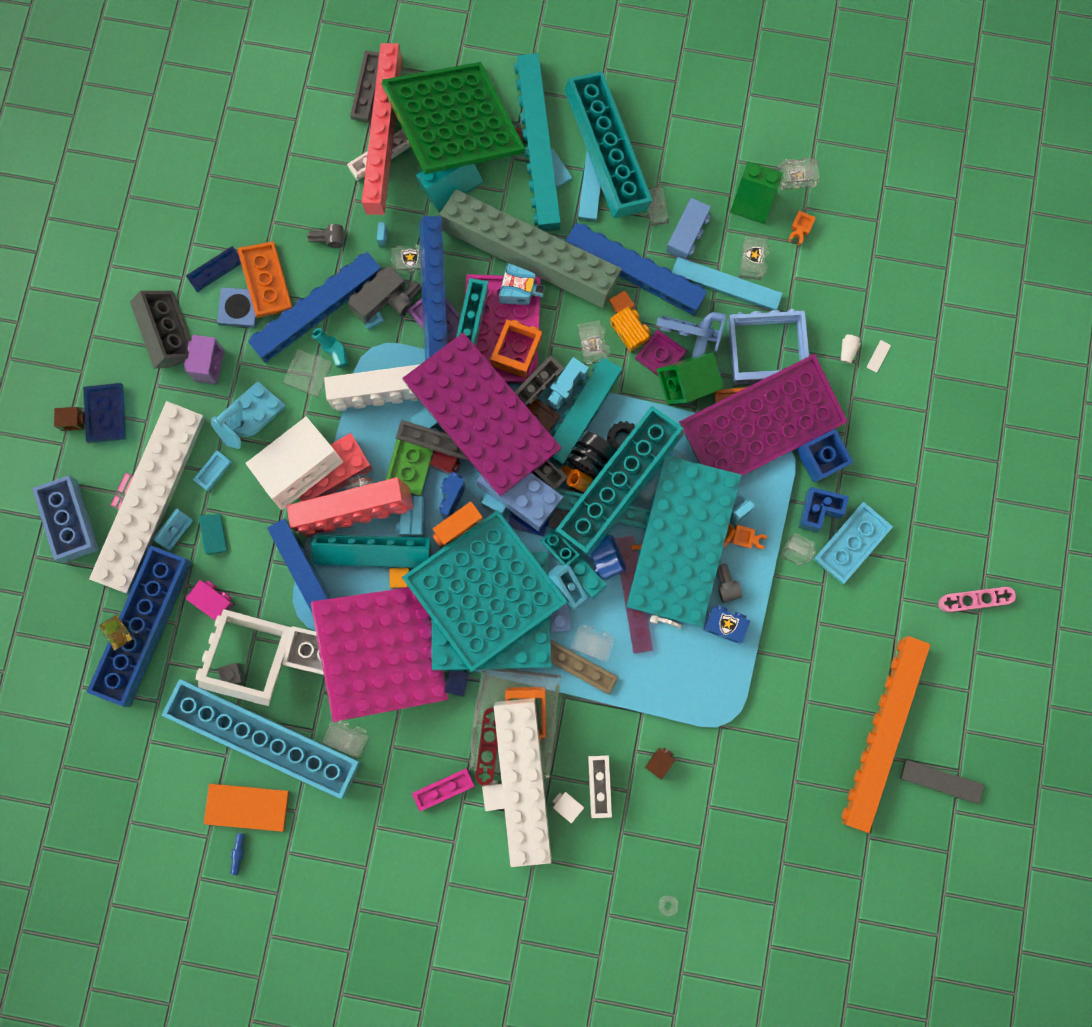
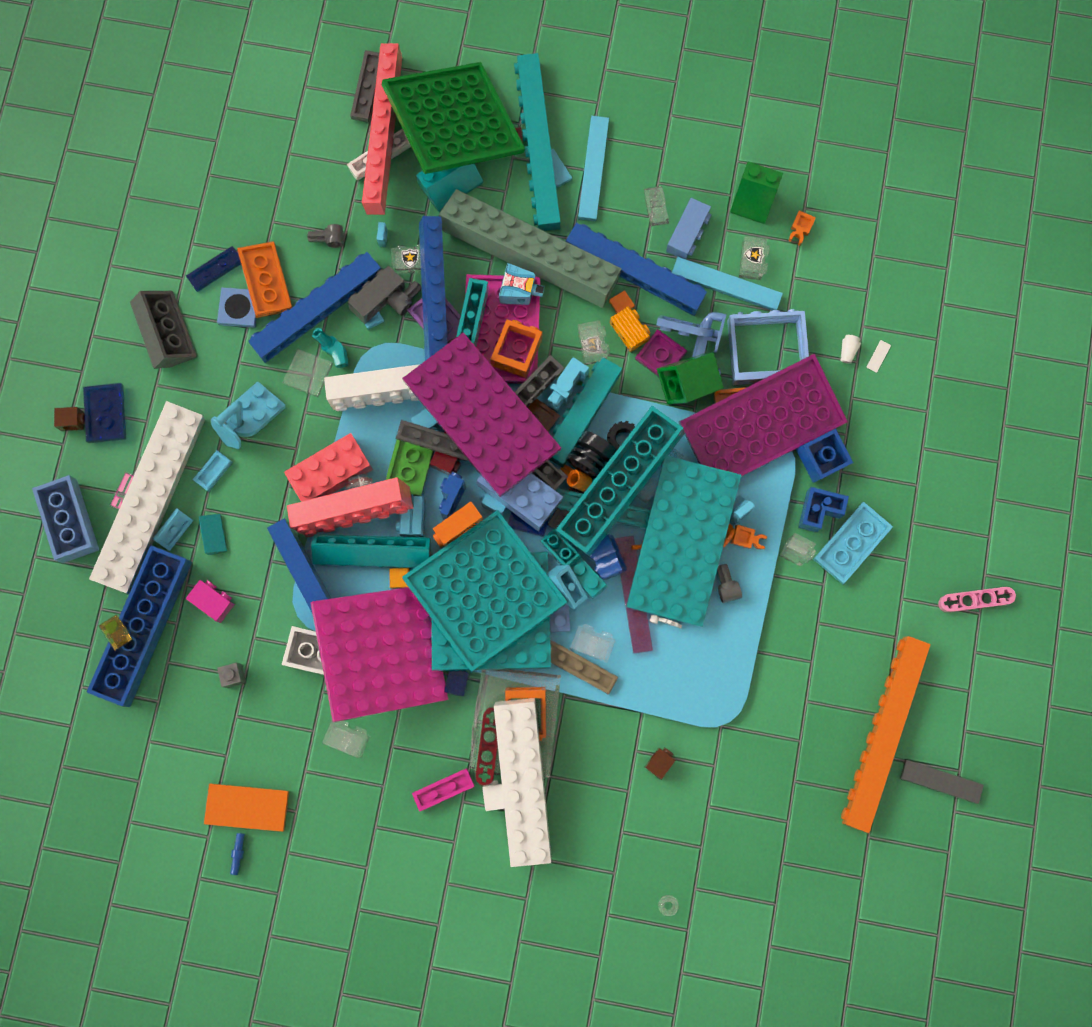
(204, 359): medium lavender brick -> none
(236, 690): white window -> none
(262, 738): medium azure brick -> none
(294, 463): white panel -> none
(567, 806): white brick -> none
(599, 786): white brick -> none
(608, 144): teal brick -> none
(726, 624): blue brick -> none
(799, 173): clear brick -> none

